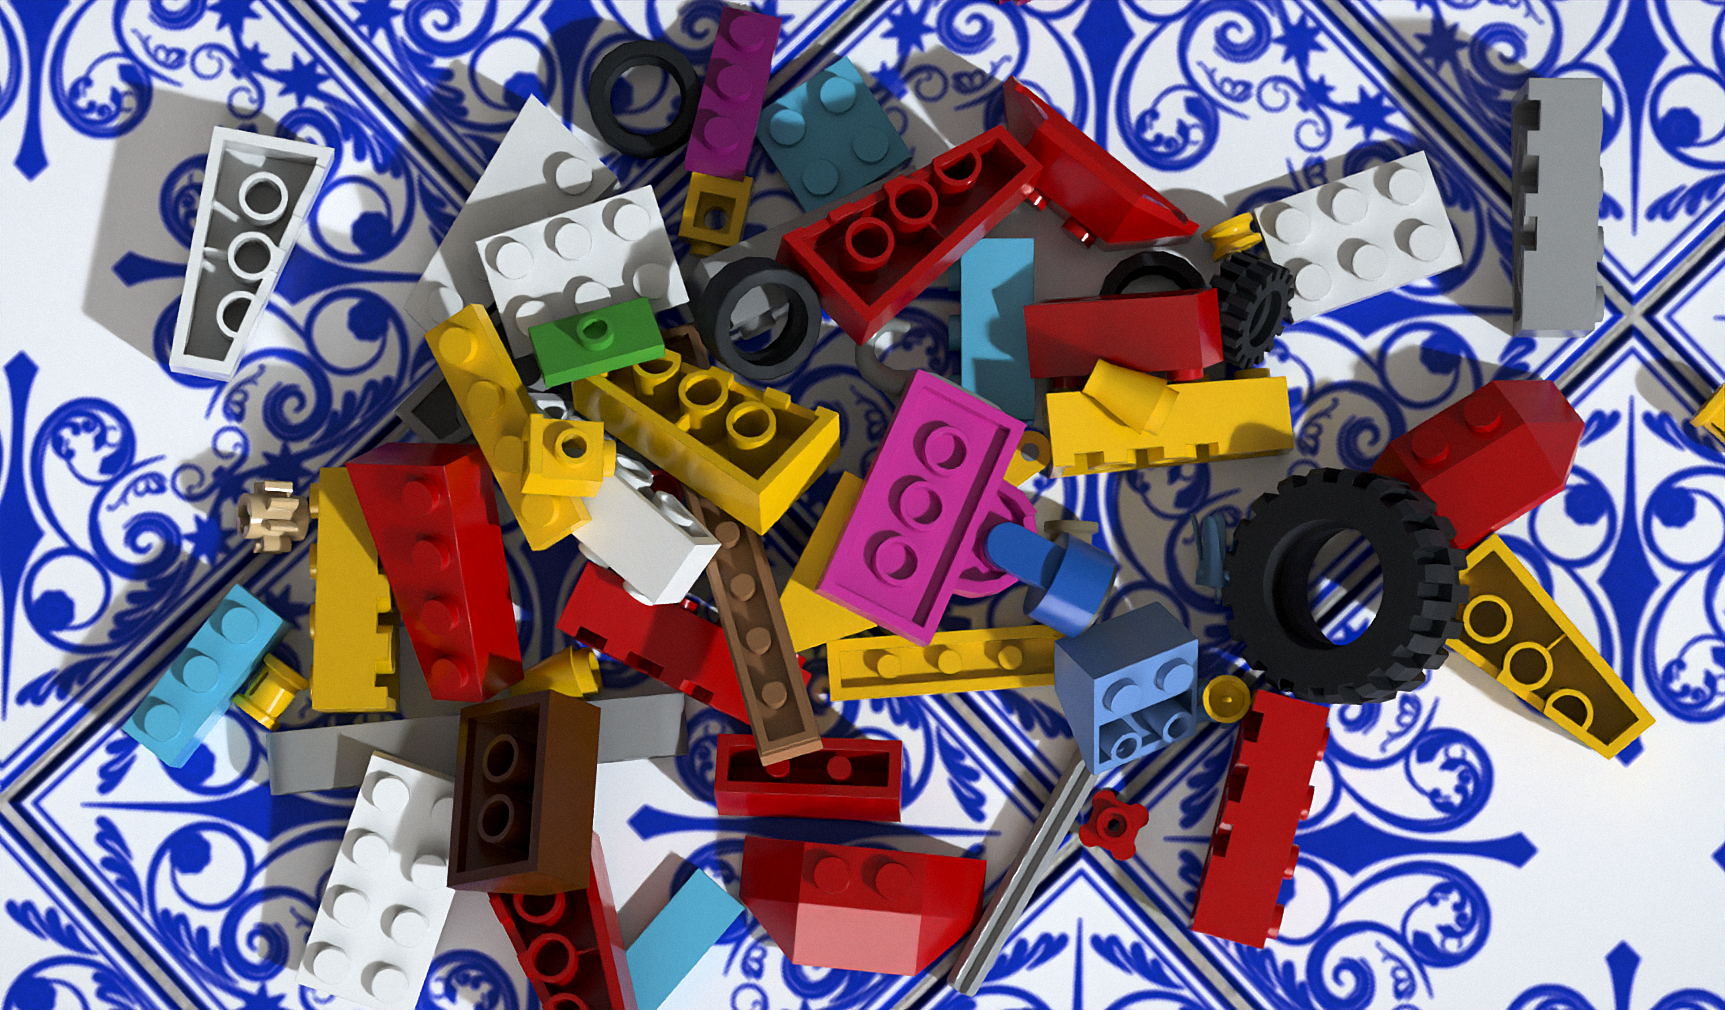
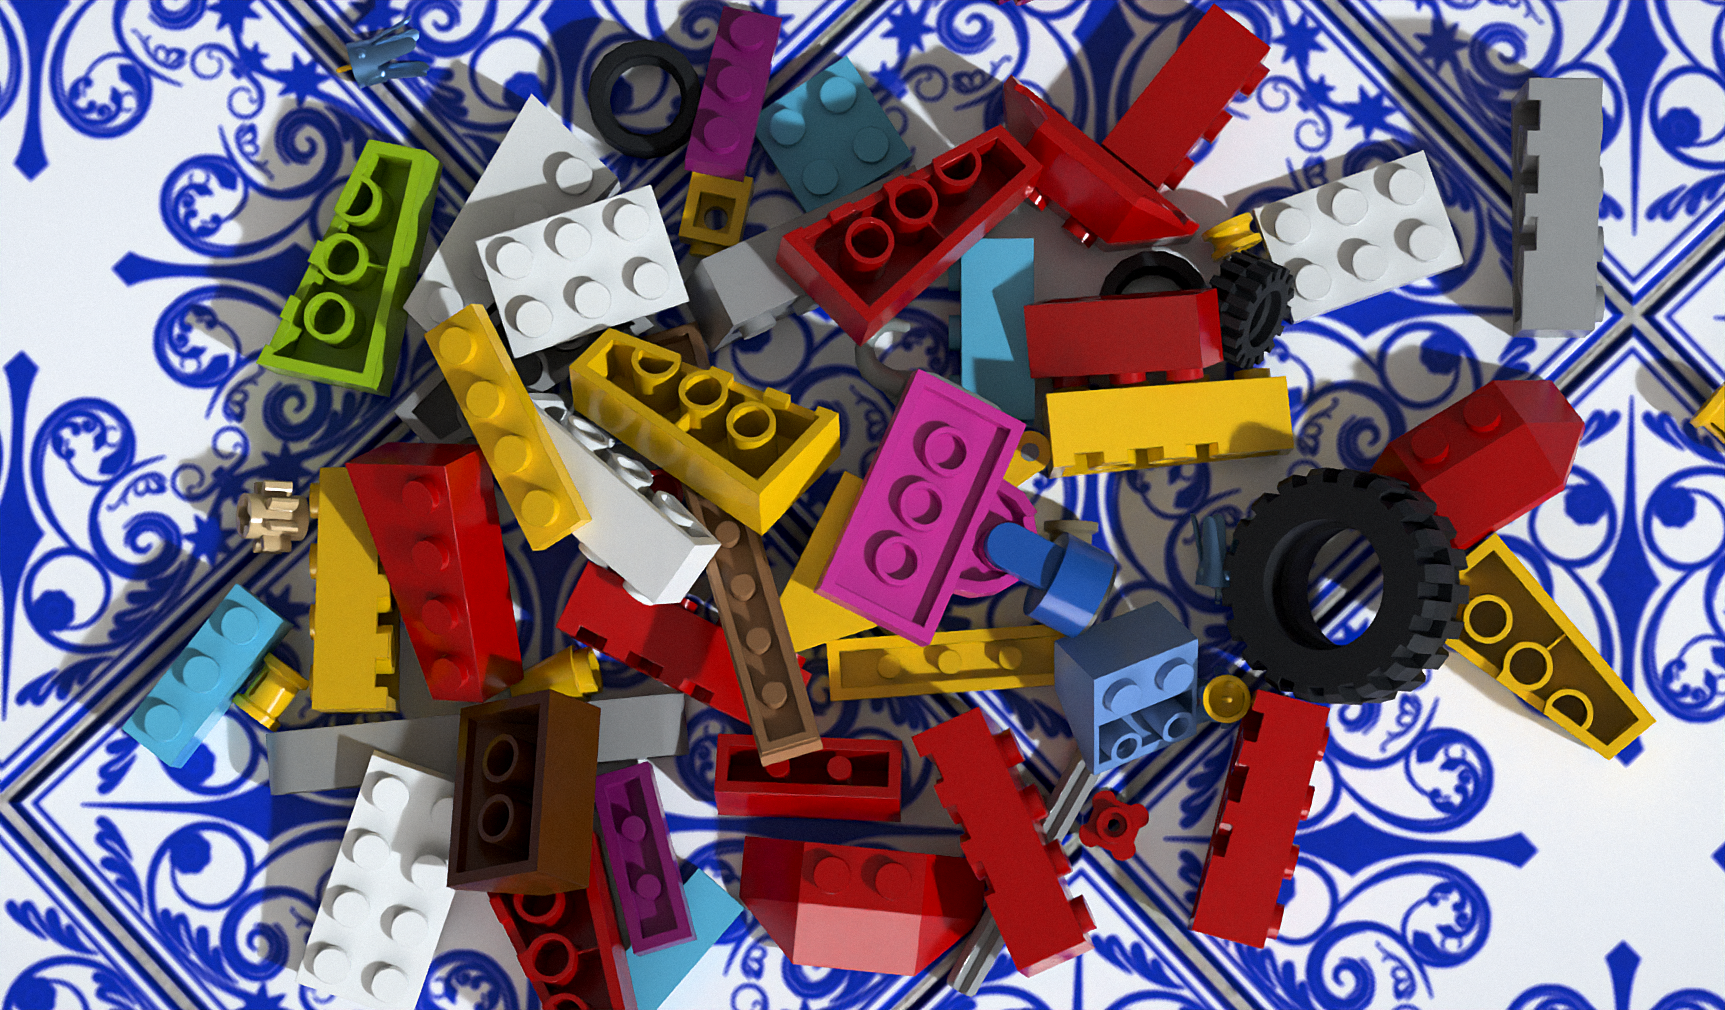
(244, 231): white wedge -> none
(349, 307): none -> lime wedge
(370, 57): none -> flat silver piece
(552, 472): yellow brick -> none
(596, 342): bright green plate -> none
(643, 859): none -> magenta plate
(794, 341): black tyre -> none
(1008, 841): none -> red wedge
(1132, 396): yellow cone -> none
(1188, 100): none -> red brick

